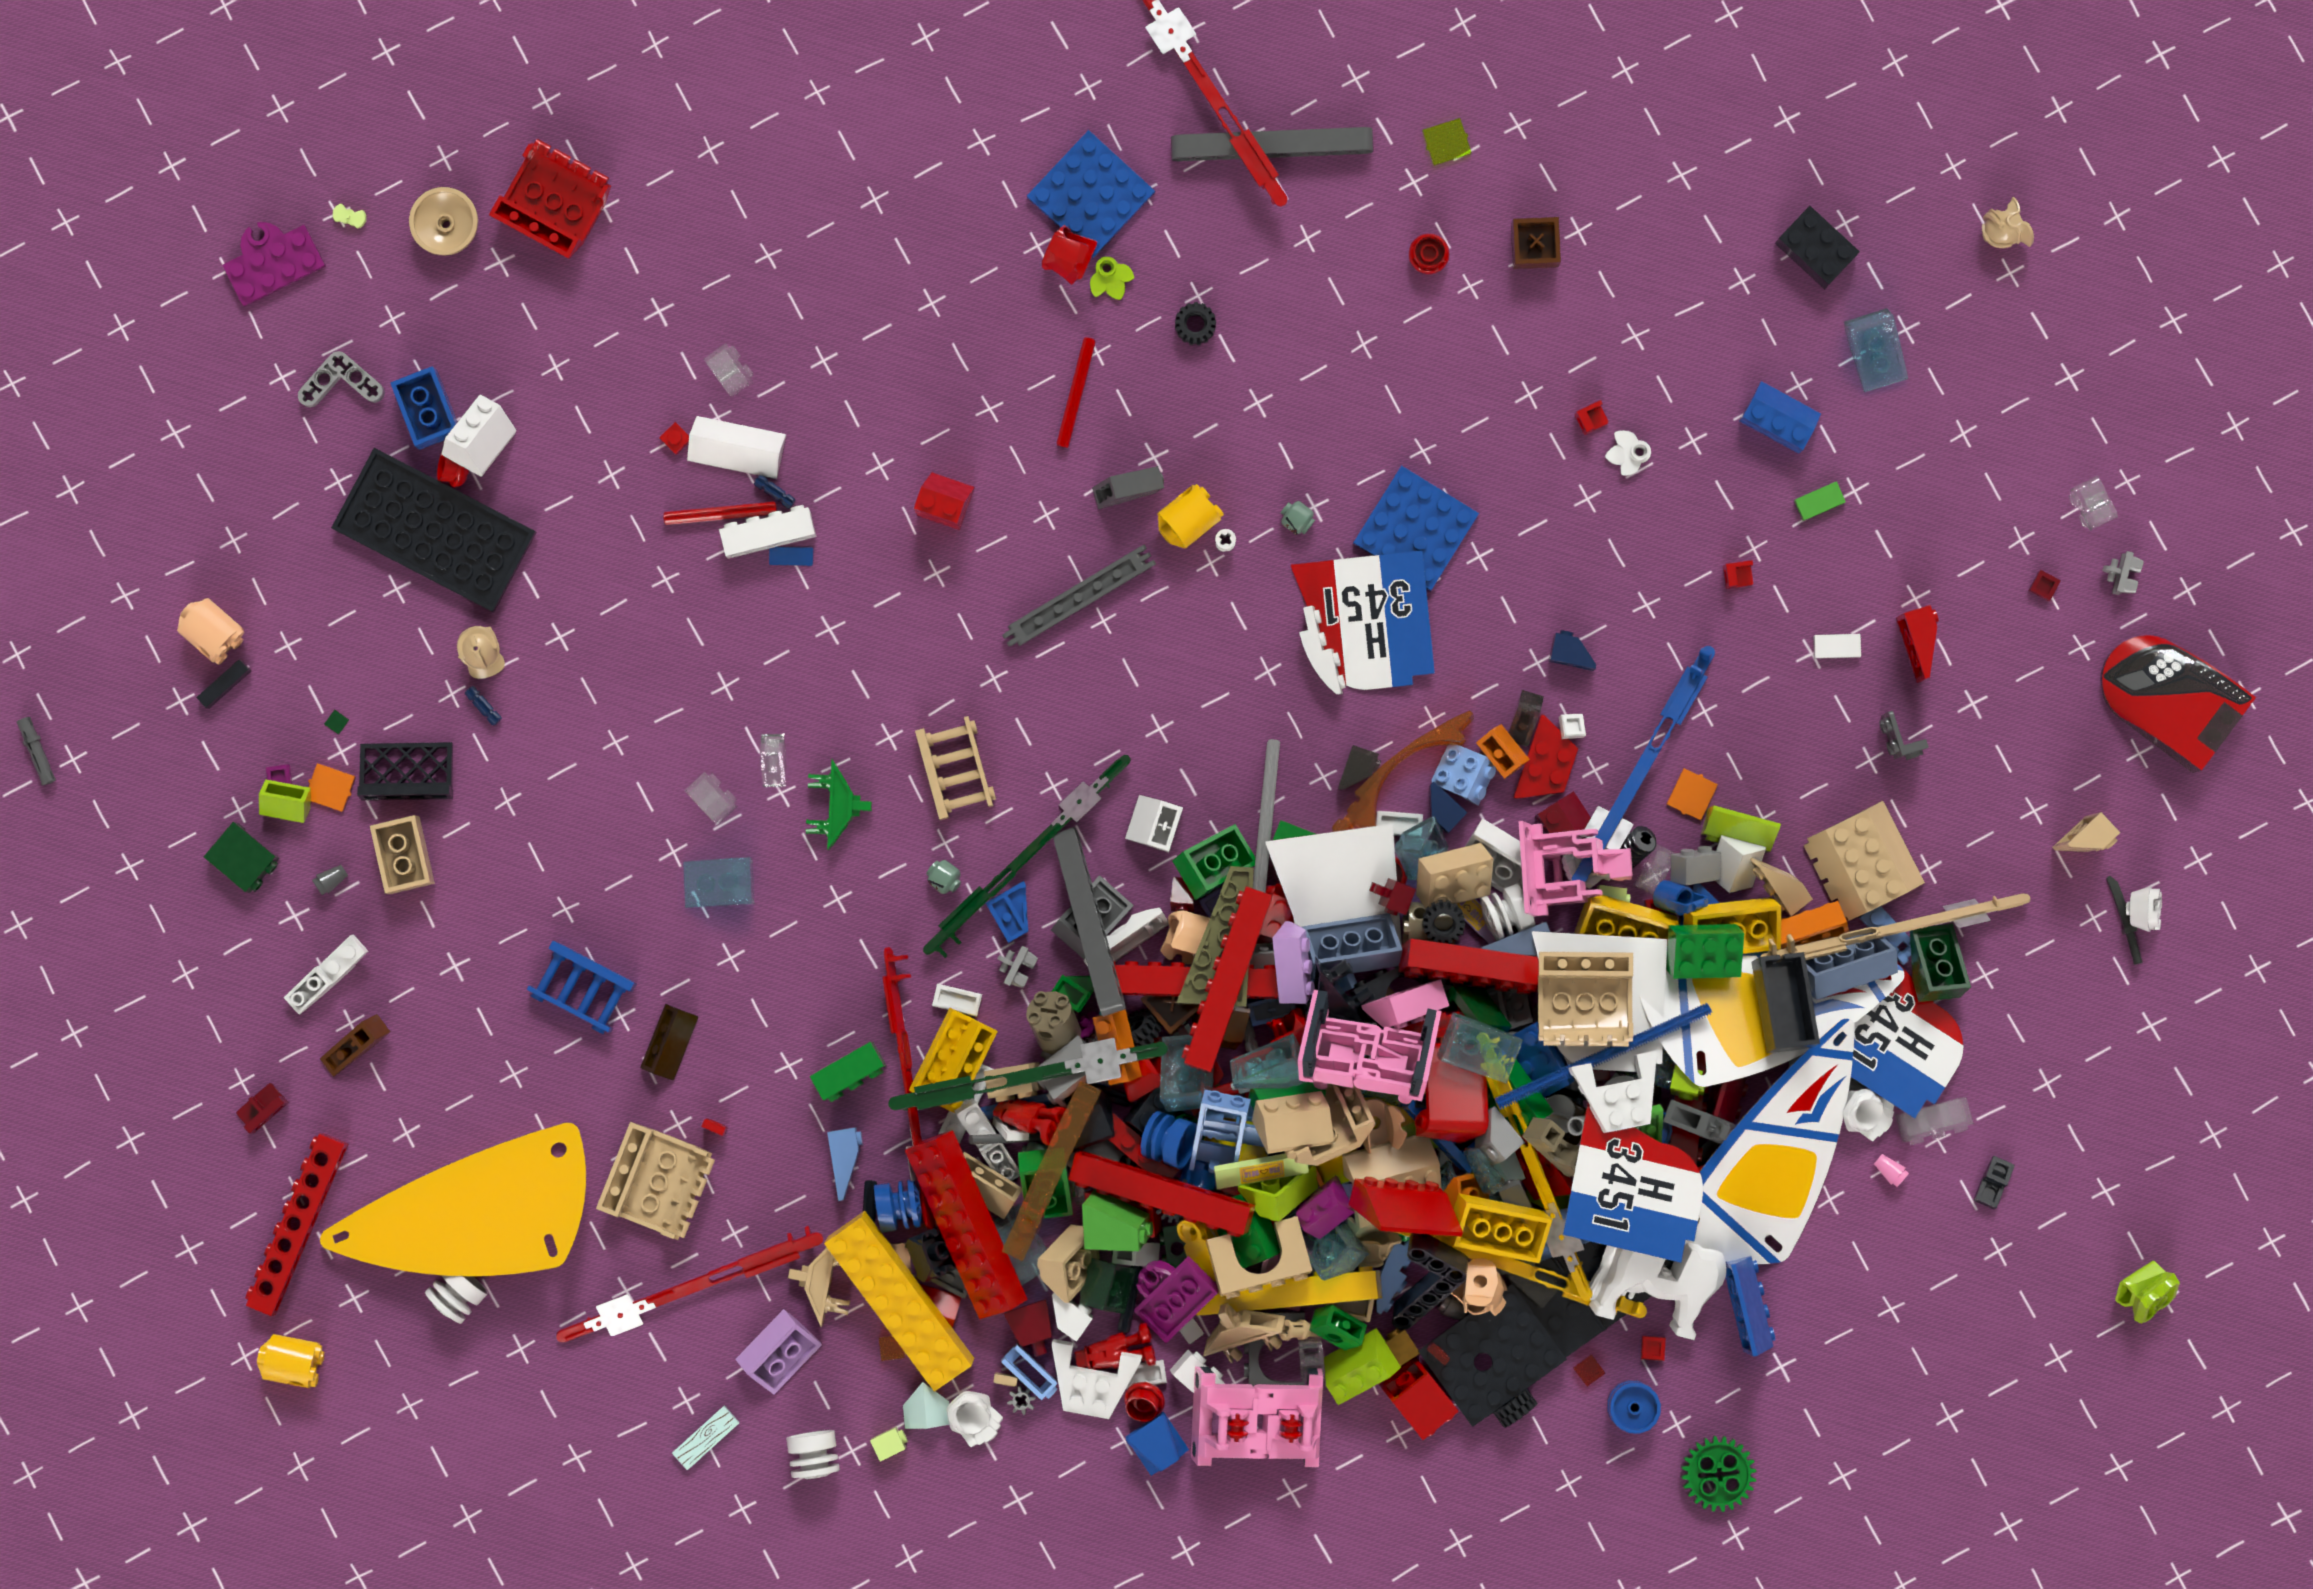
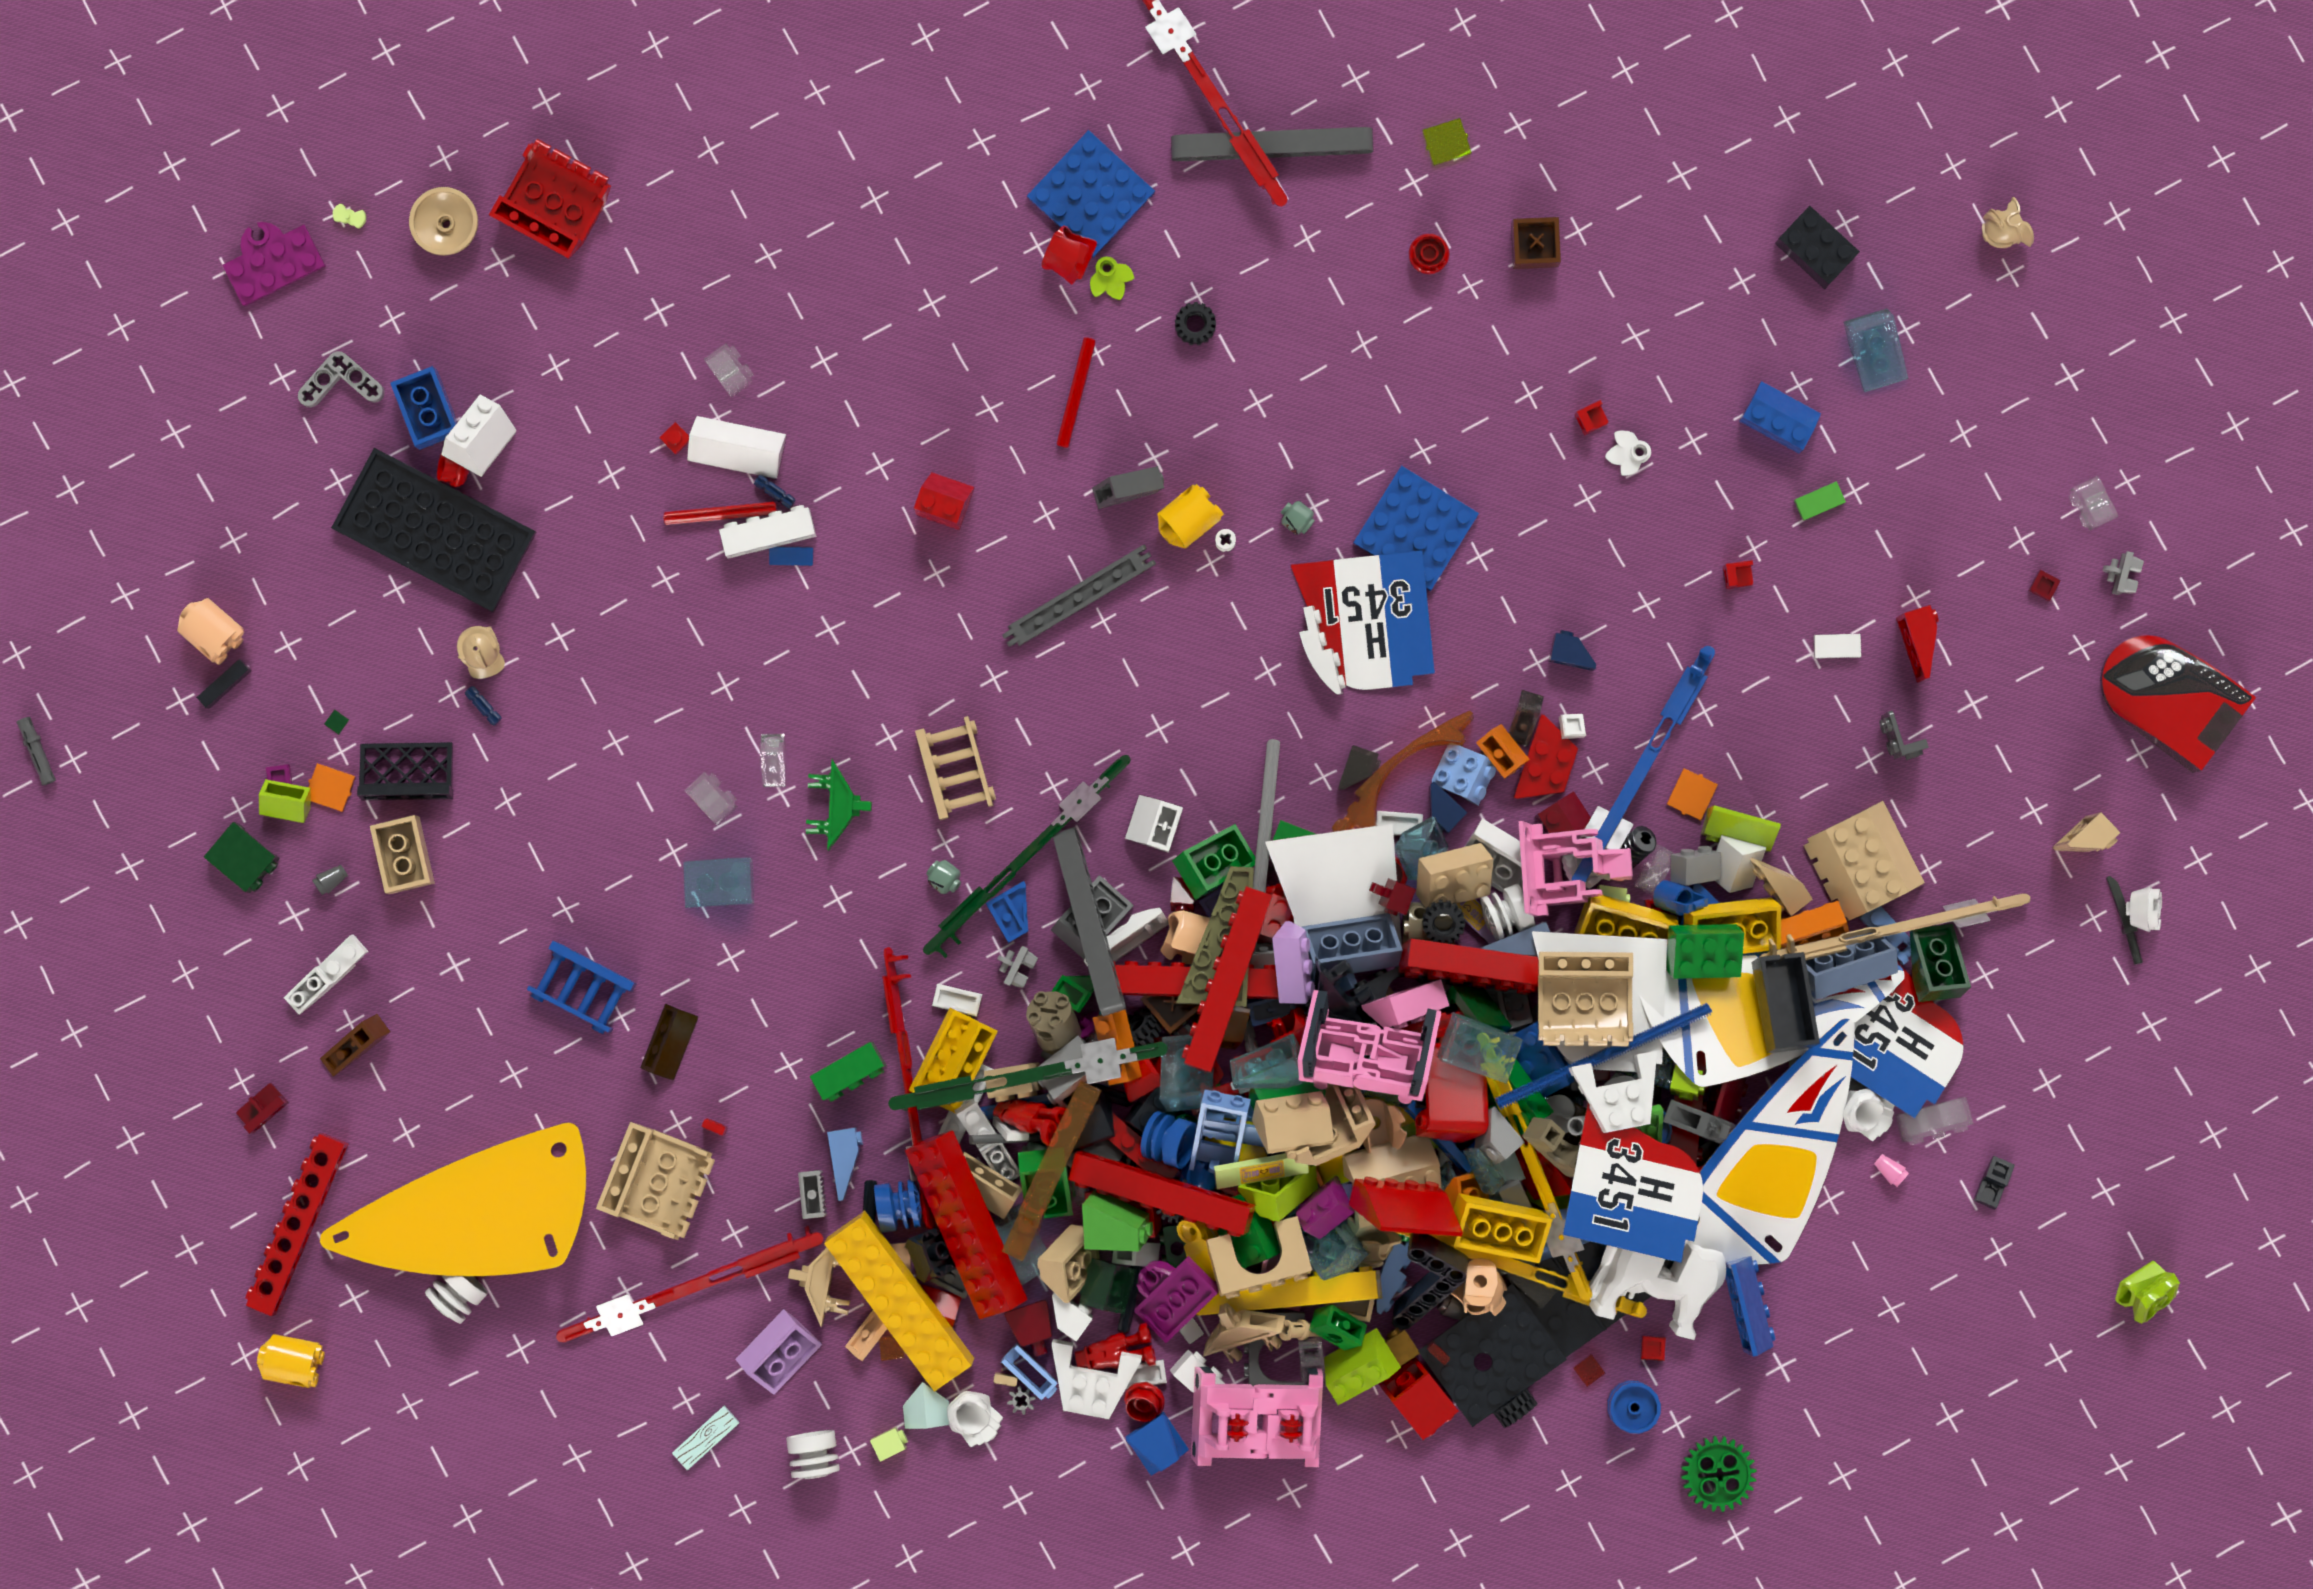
(812, 1194): none -> light grey brick
(866, 1336): none -> light nougat plate

